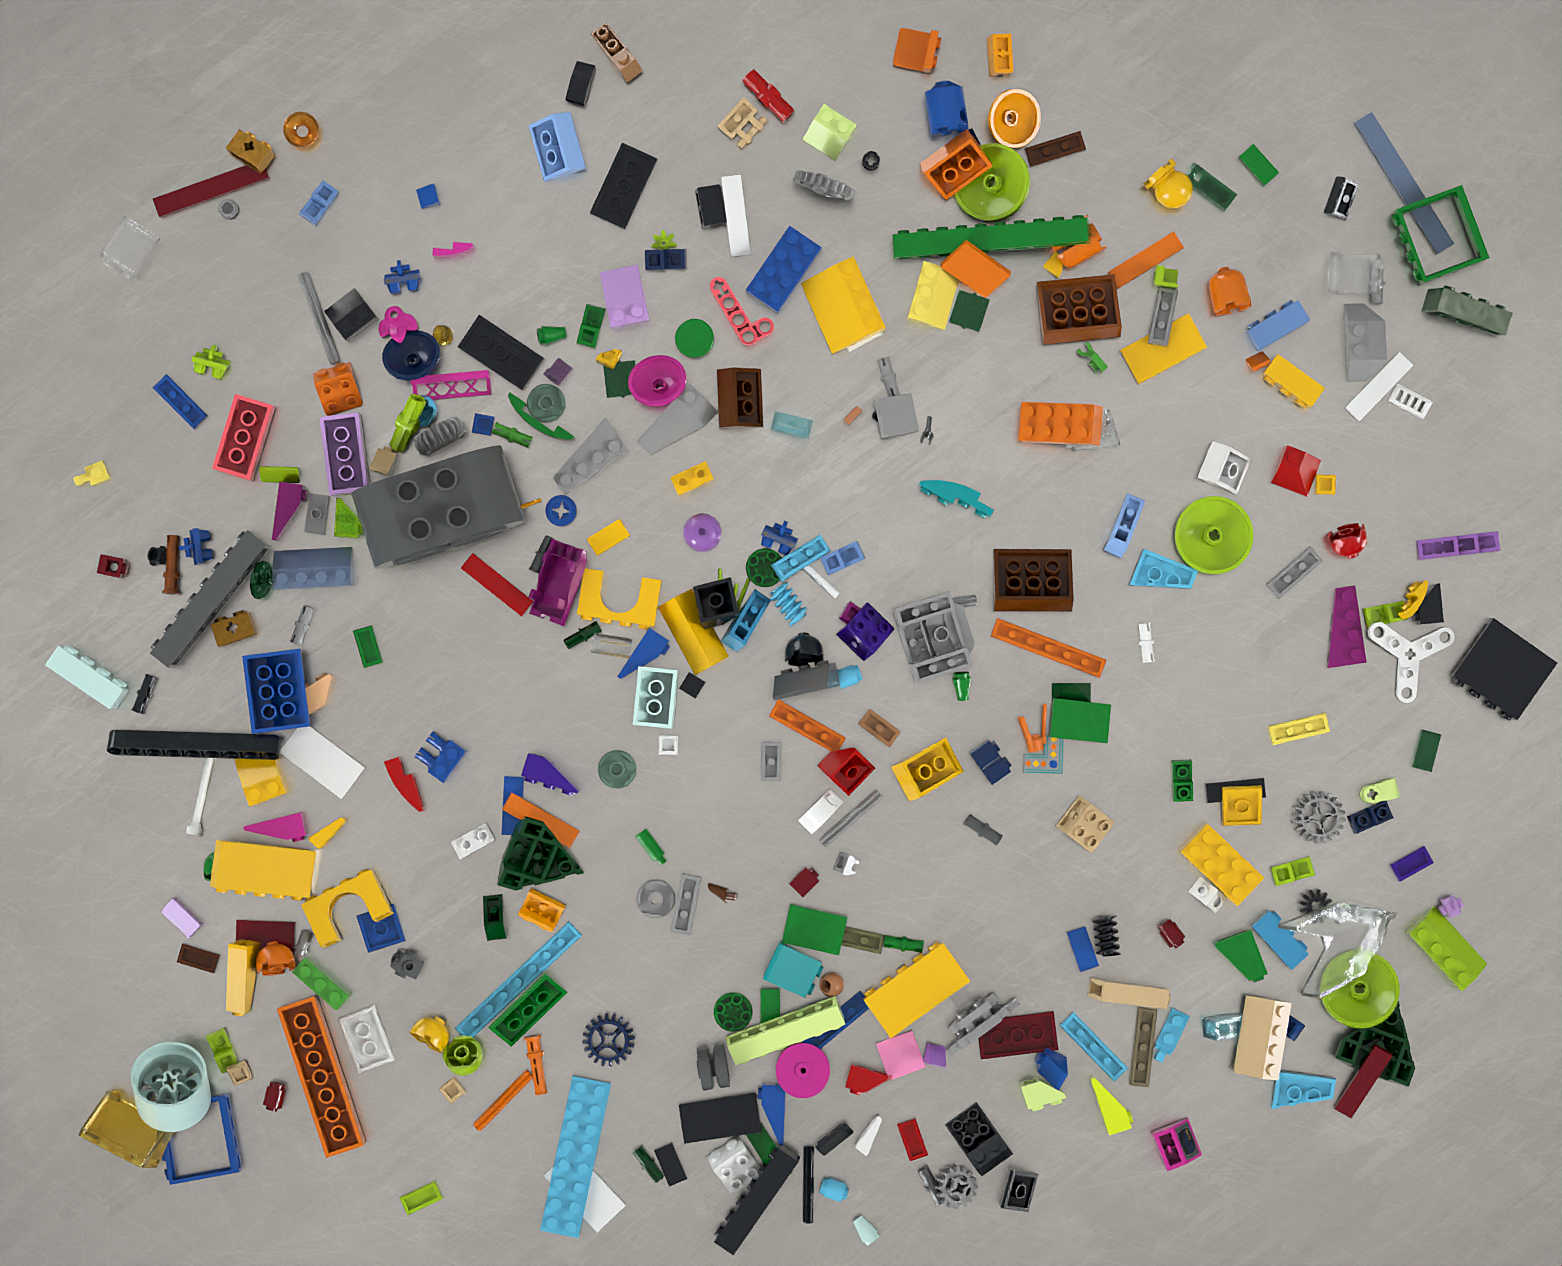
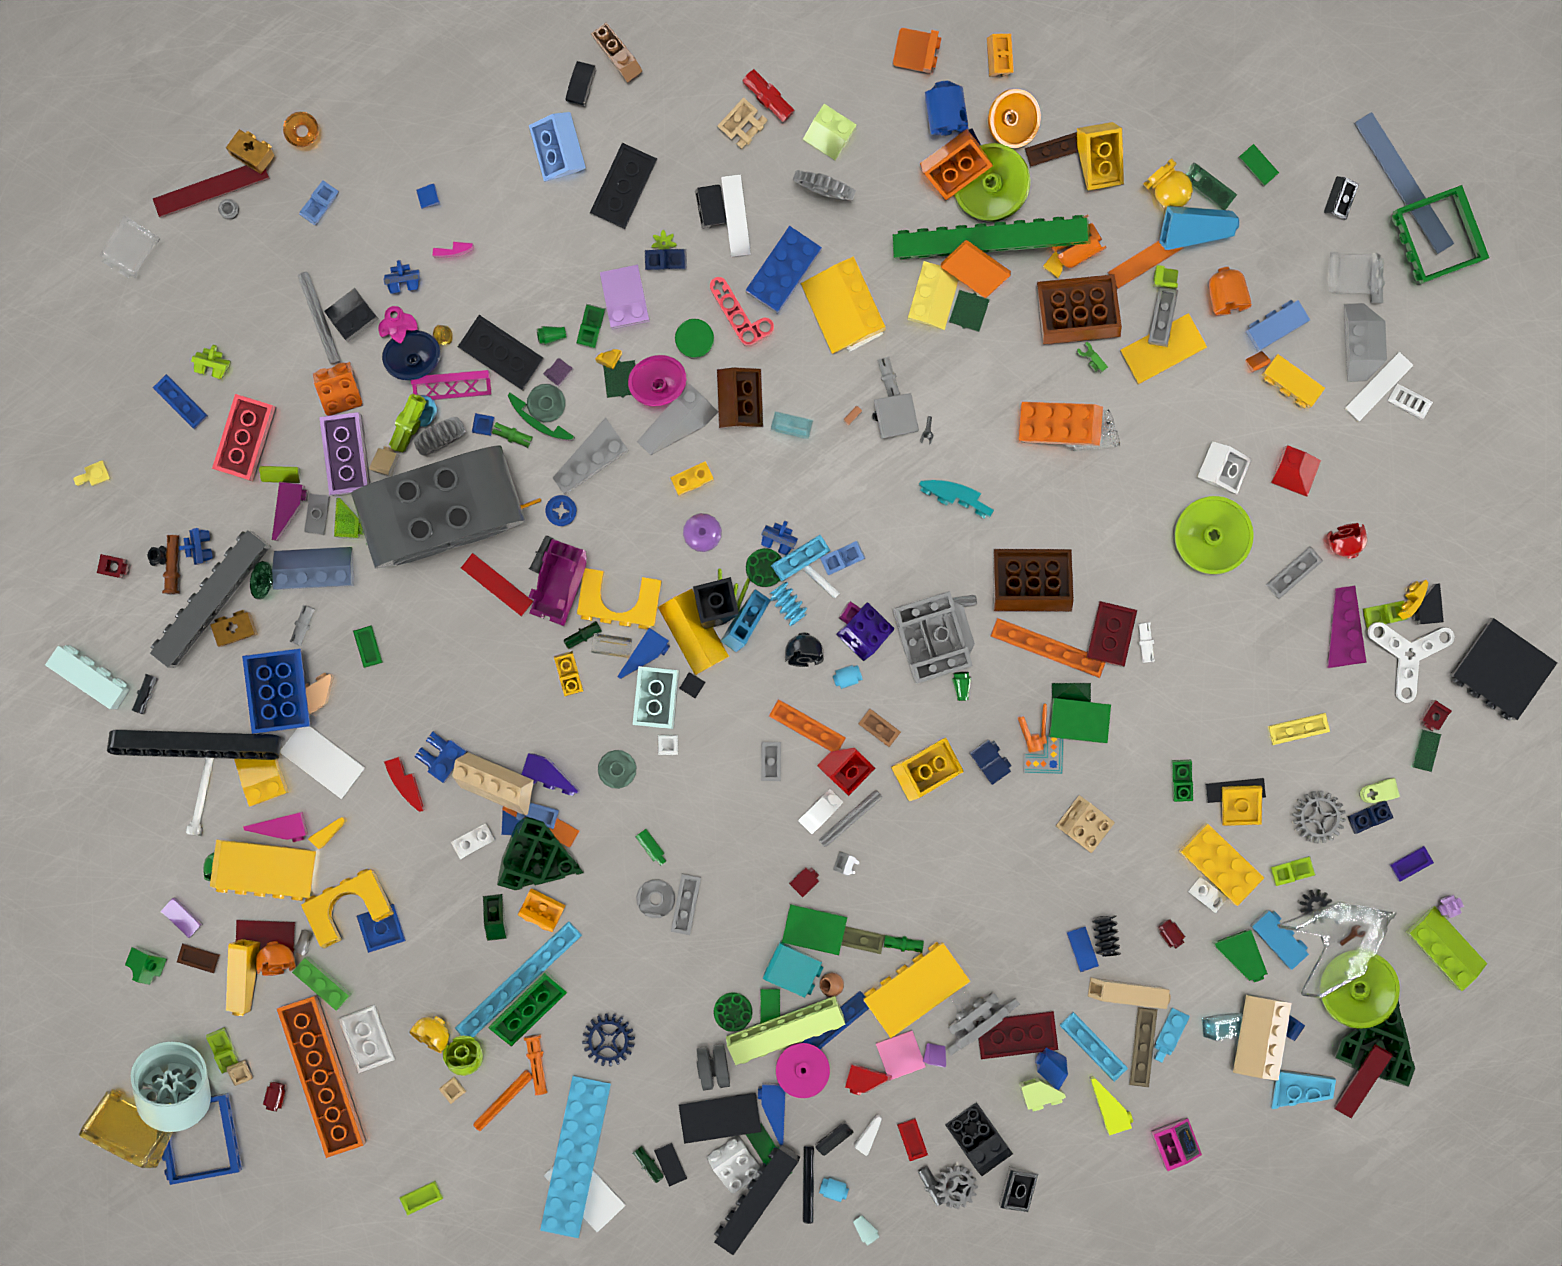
(144, 965): none -> green brick
(406, 963): dark grey brick -> none
(493, 782): none -> tan slope
(541, 813): none -> medium blue tile
(568, 673): none -> yellow slope
(608, 537): yellow slope -> none
(722, 893): reddish brown bar -> none
(805, 680): dark grey slope -> none
(874, 166): black bush -> none
(983, 829): dark grey pin -> none
(1101, 155): none -> yellow slope
(1111, 634): none -> dark red tile
(1124, 525): light blue slope -> none
(1162, 572): medium azure wing -> none
(1196, 225): none -> dark azure slope
(1325, 484): yellow tile -> none
(1353, 934): none -> reddish brown hand
(1427, 718): none -> dark red brick
(1459, 545): medium lavender slope -> none
(1467, 310): wedge -> none

